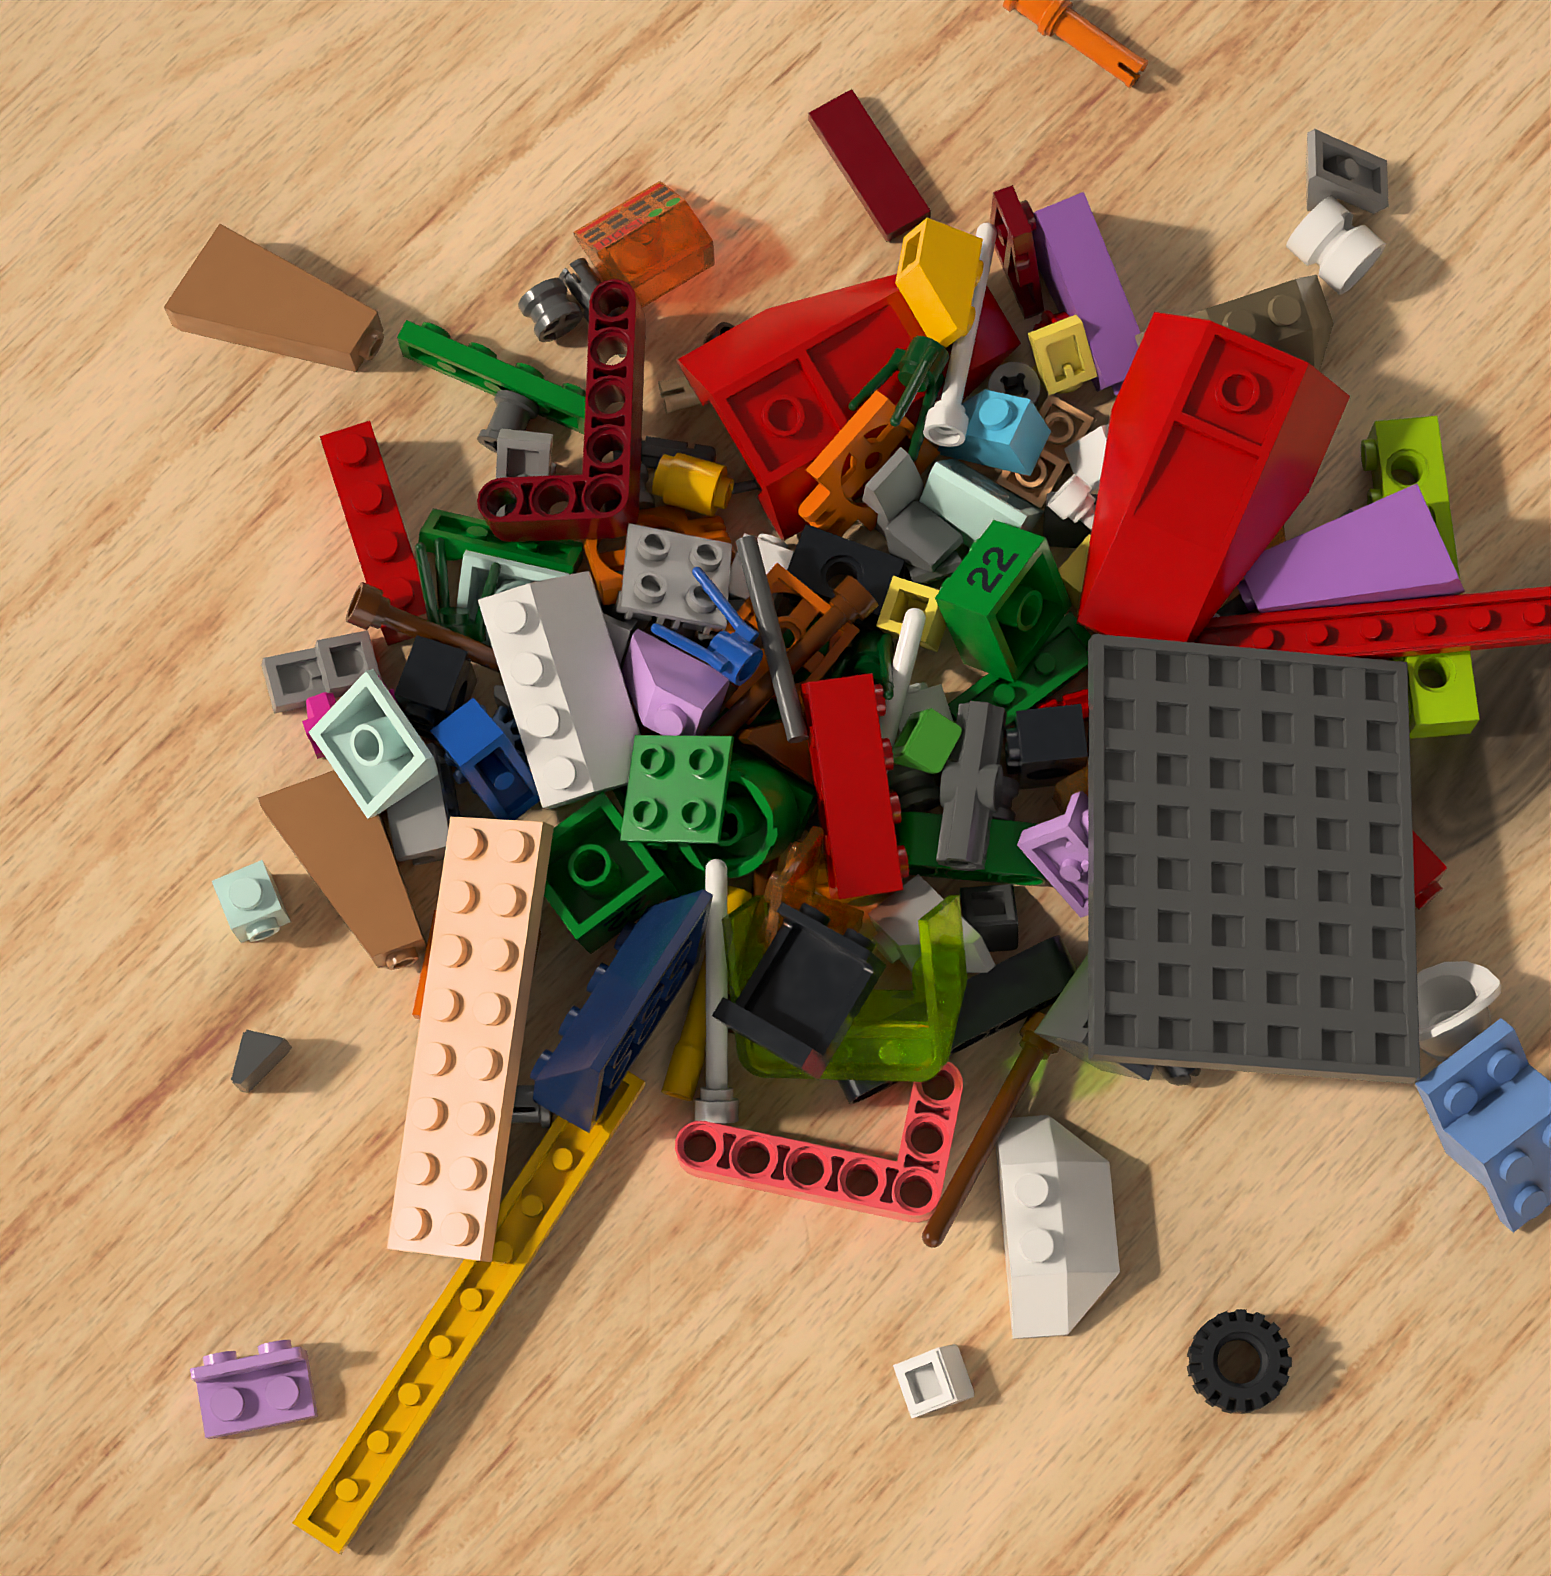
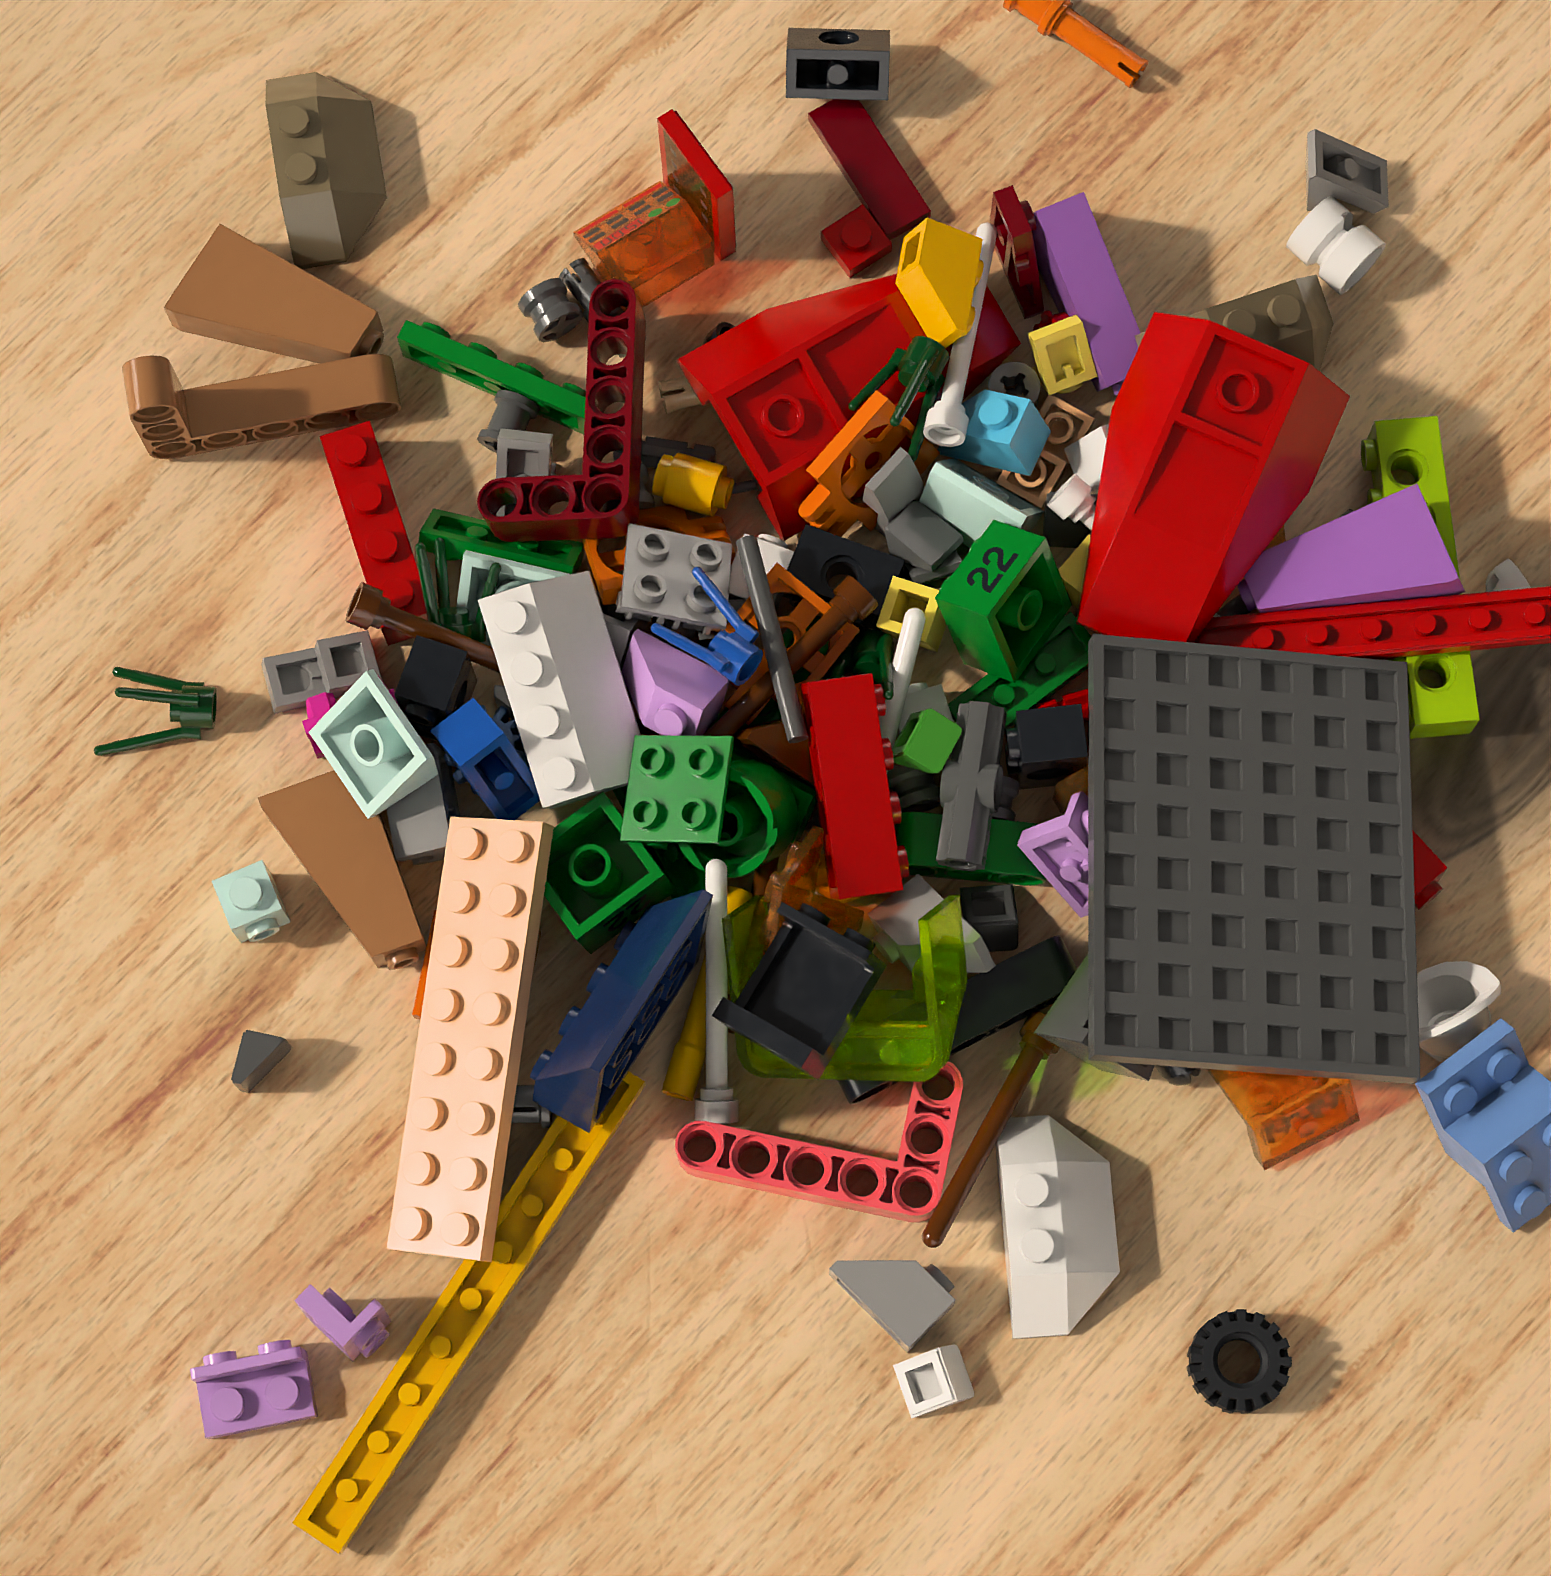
(189, 702): none -> dark green plant
(256, 407): none -> medium nougat beam
(324, 165): none -> dark tan wedge
(337, 1321): none -> lavender bracket
(698, 180): none -> red tile
(837, 64): none -> black brick
(856, 241): none -> red plate
(897, 1295): none -> light grey slope
(1287, 1110): none -> clear orange bracket
(1506, 577): none -> white hinge

